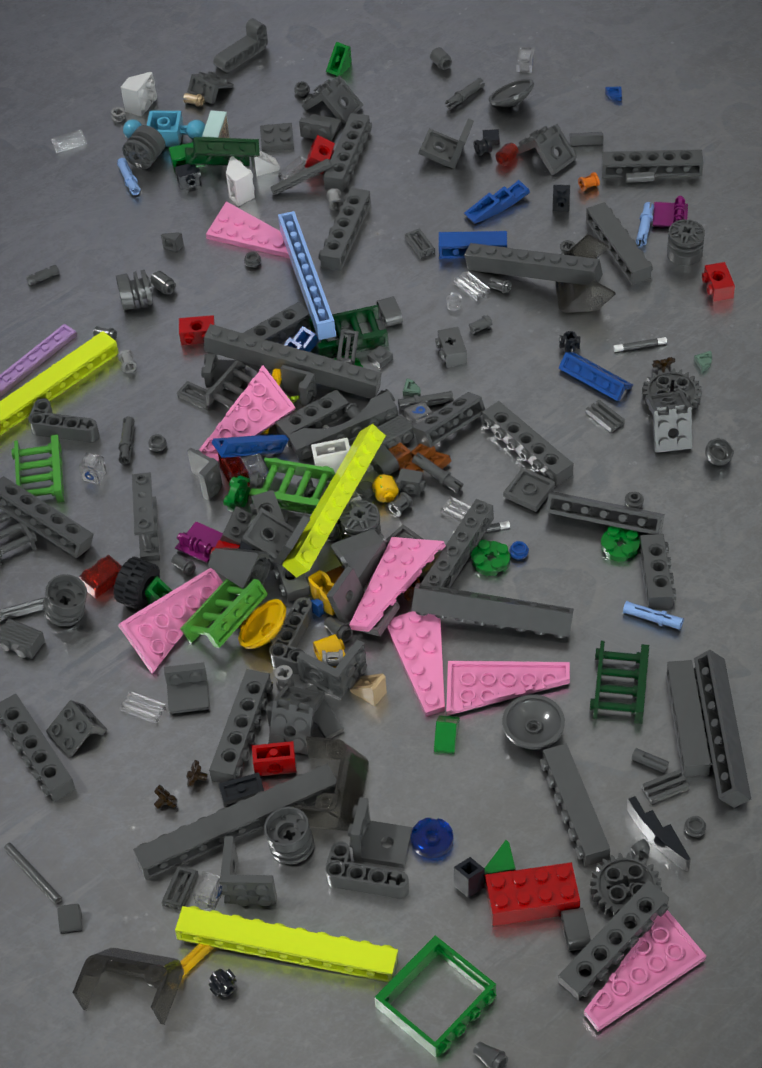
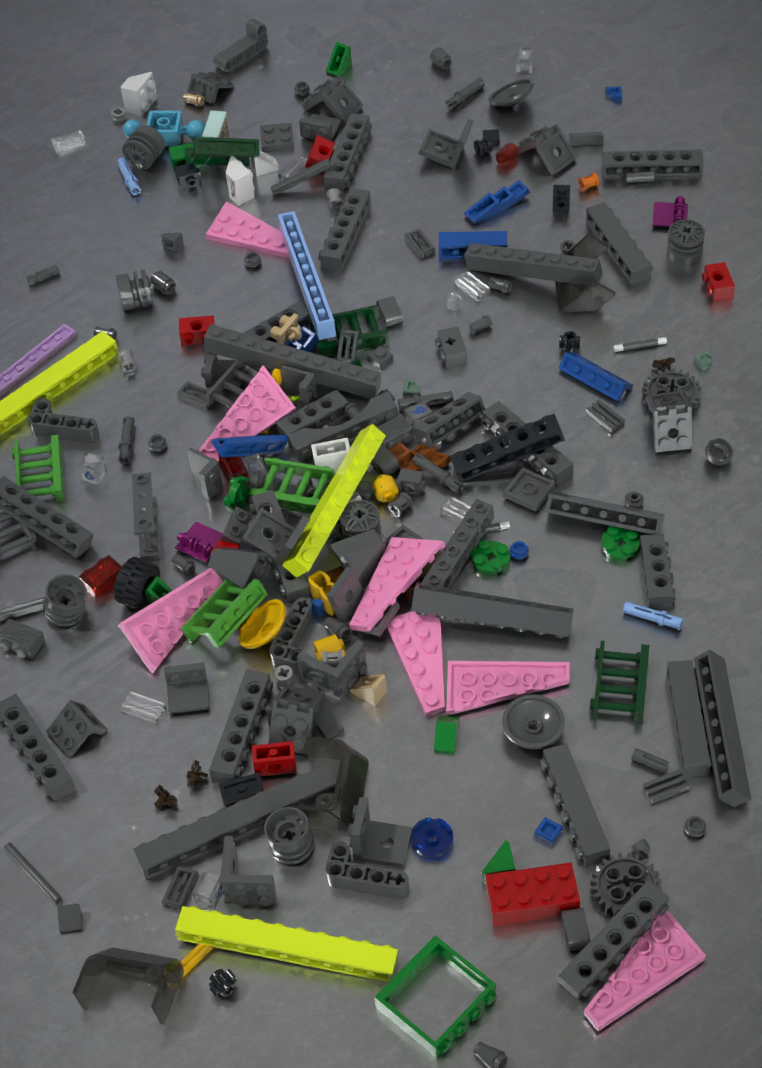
(289, 331): none -> tan hips
(469, 877): black brick -> none
(517, 448): none -> black brick
(548, 831): none -> blue tile
(645, 219): light blue pin -> none
(661, 837): black slope -> none

